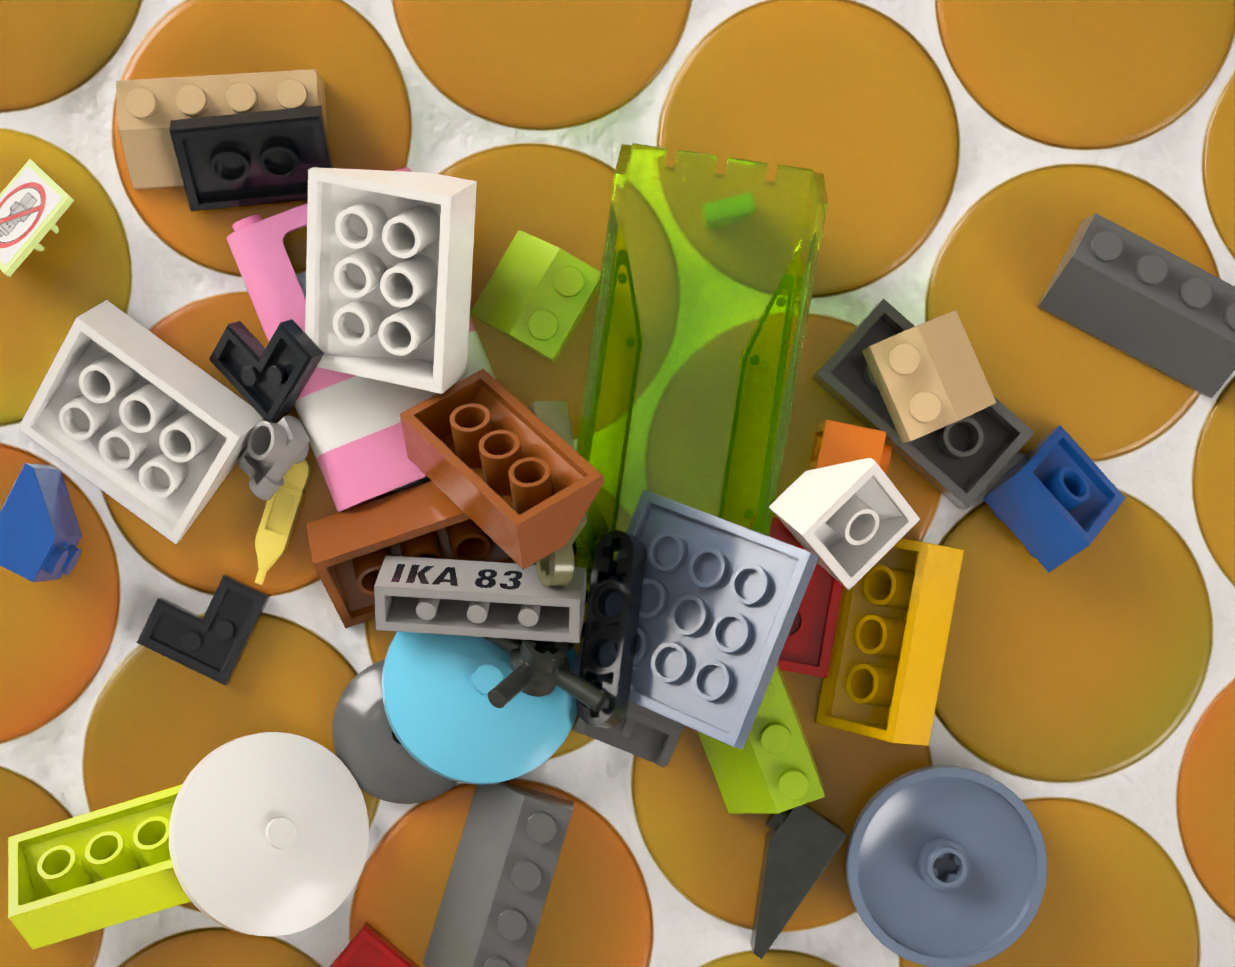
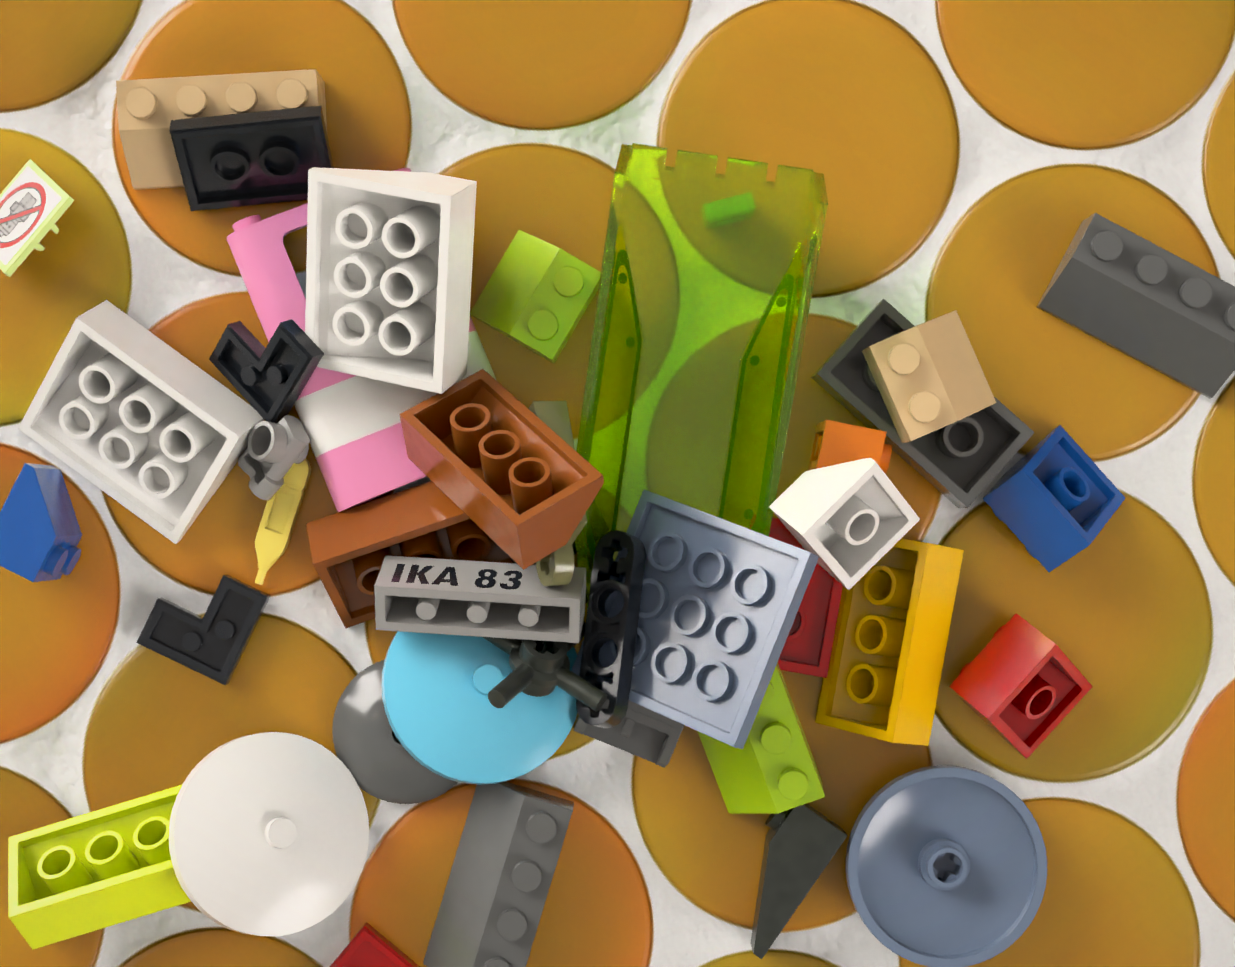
(1021, 685): none -> red slope

